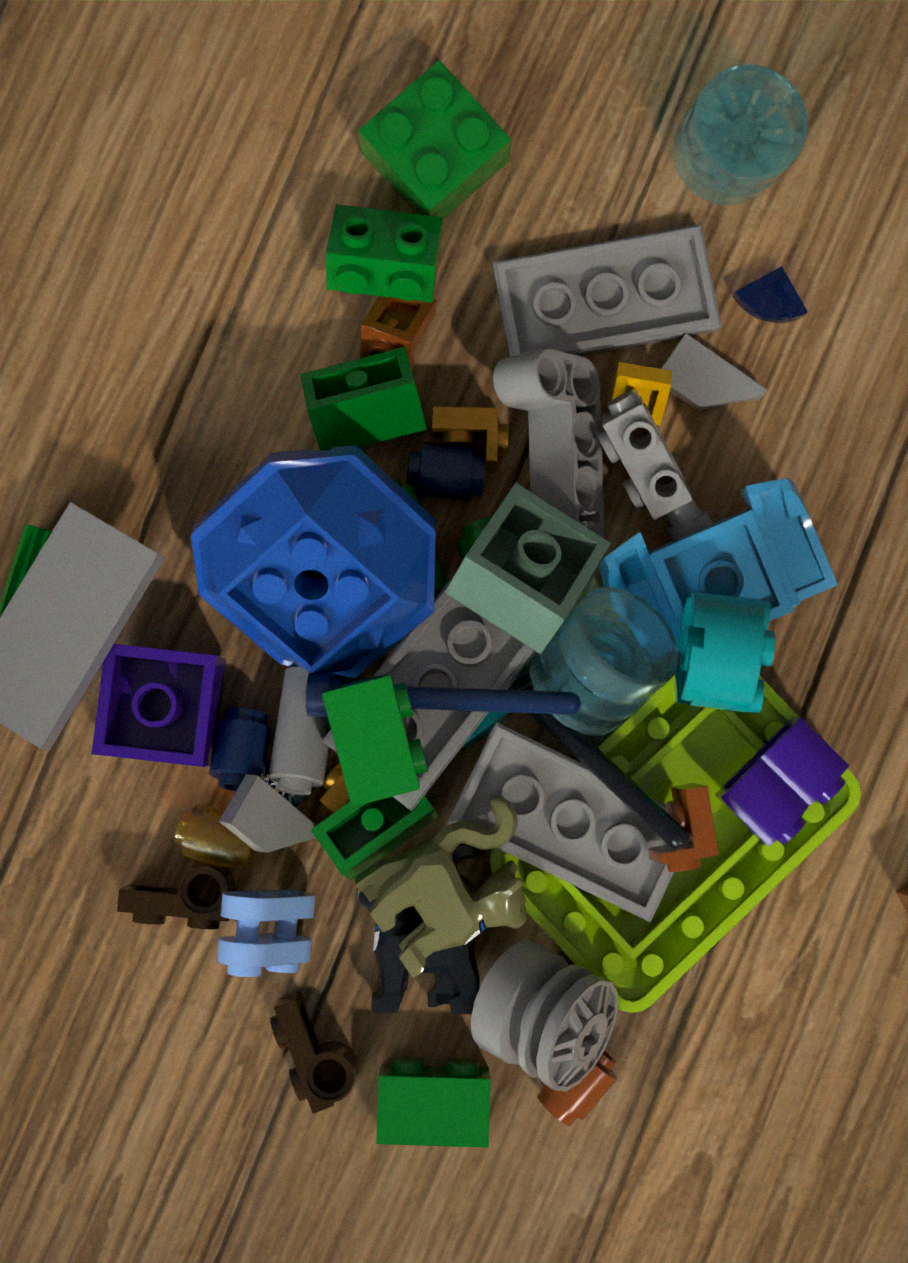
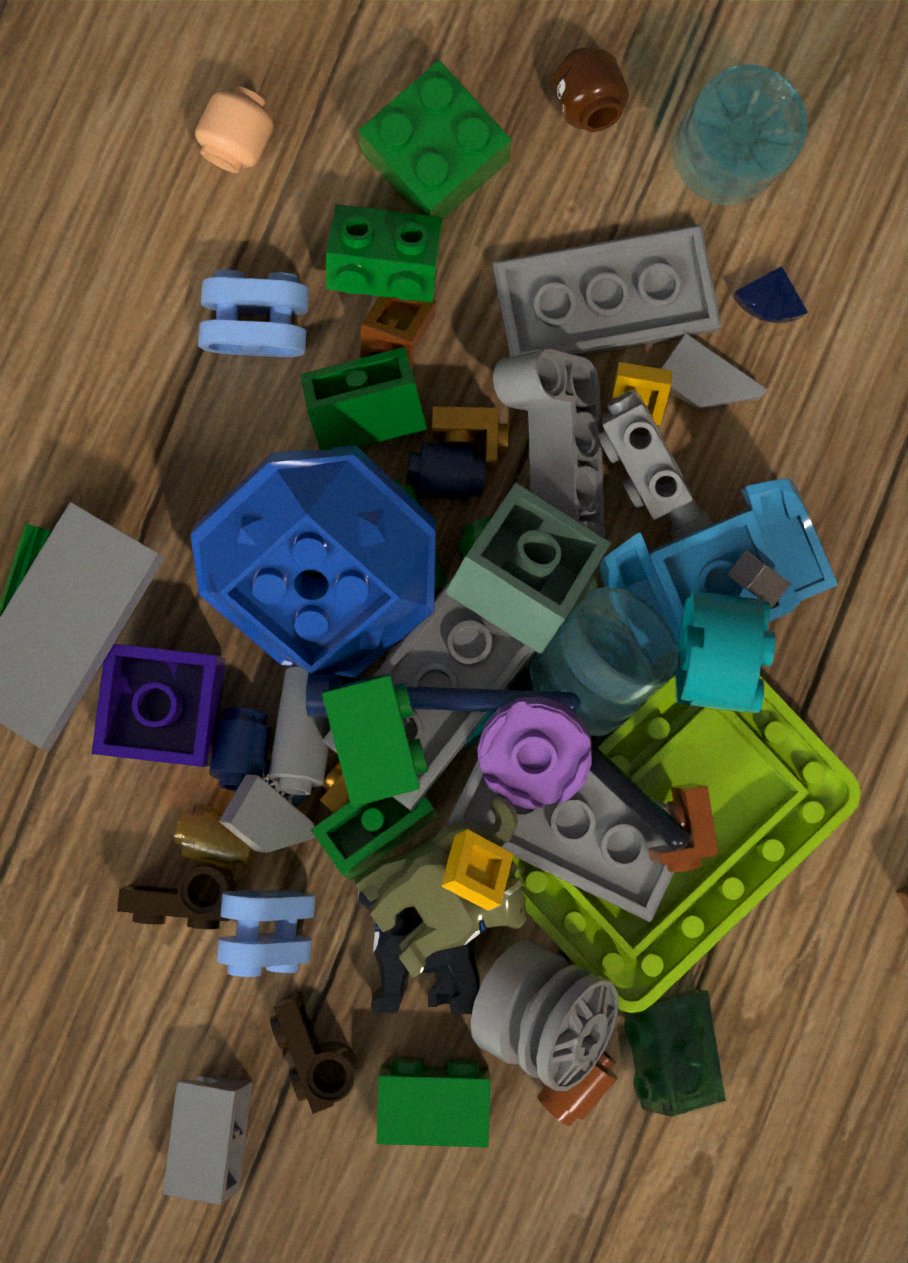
(207, 1138): none -> light grey hinge
(234, 129): none -> light nougat head
(276, 296): none -> light blue brick
(477, 870): none -> yellow plate
(535, 752): none -> medium lavender tile
(590, 89): none -> reddish brown head
(675, 1054): none -> clear green bracket
(759, 578): none -> flat silver piece
(783, 782): dark purple brick -> none

